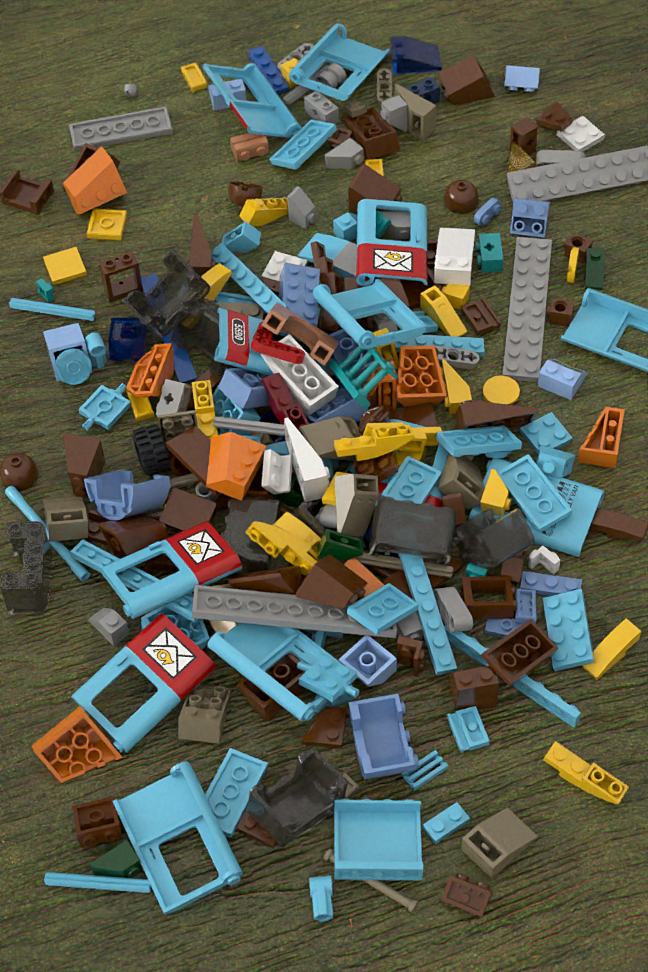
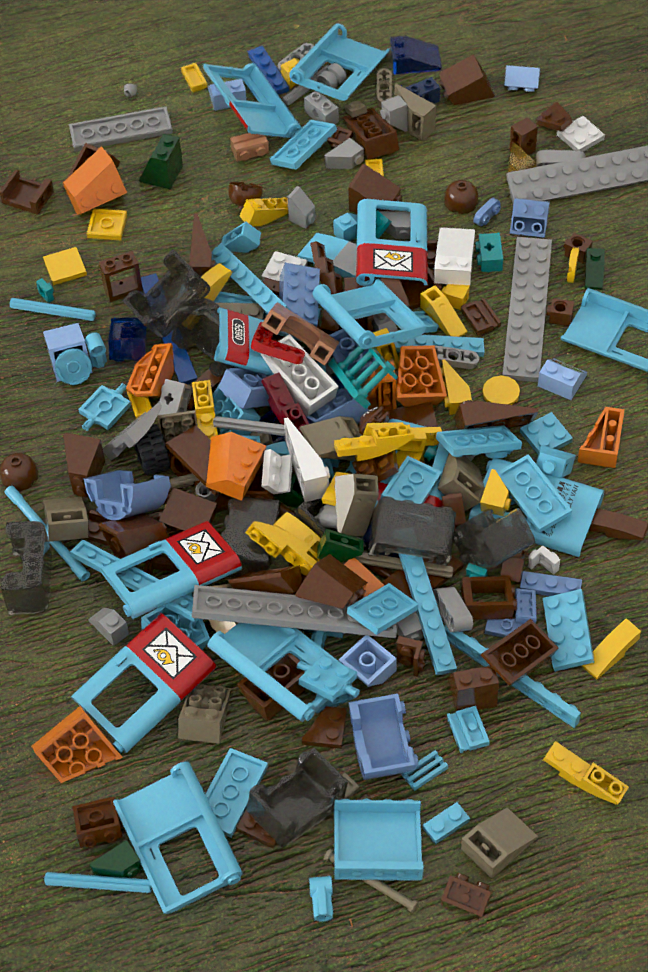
(132, 433): none -> light grey wedge
(164, 163): none -> dark green slope
(431, 453): none -> teal plate

